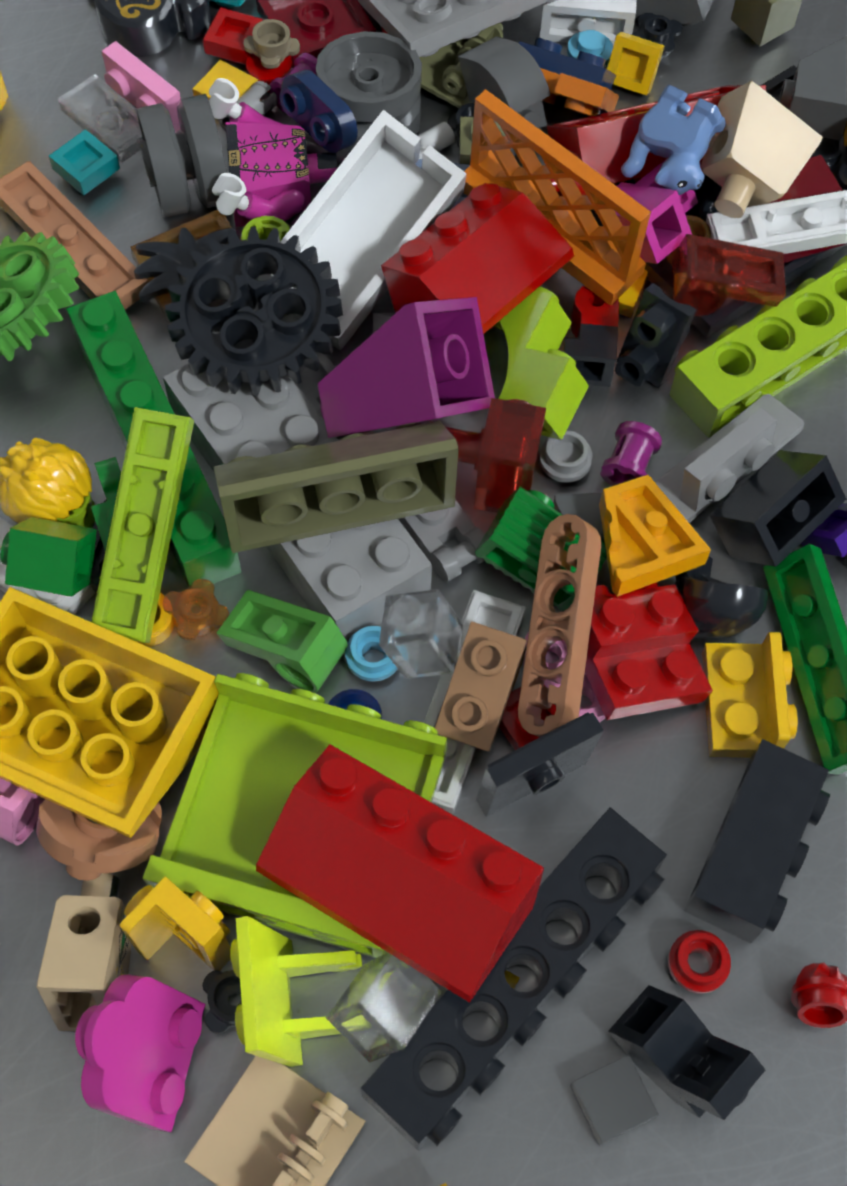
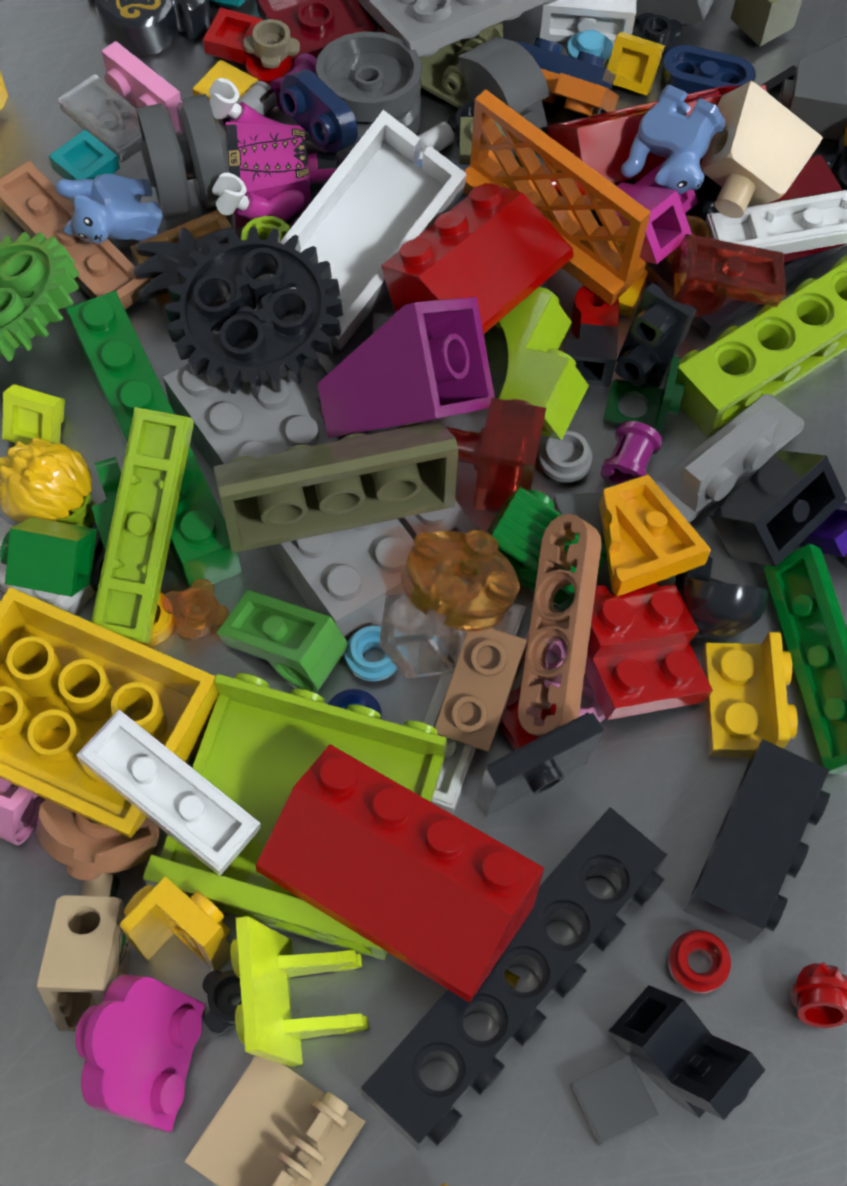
(31, 415): none -> neon yellow tile
(110, 208): none -> medium blue animal
(169, 792): none -> white tile
(383, 1006): clear brick -> none
(432, 579): none -> clear orange plate
(658, 400): none -> dark green bracket
(702, 69): none -> dark blue plate

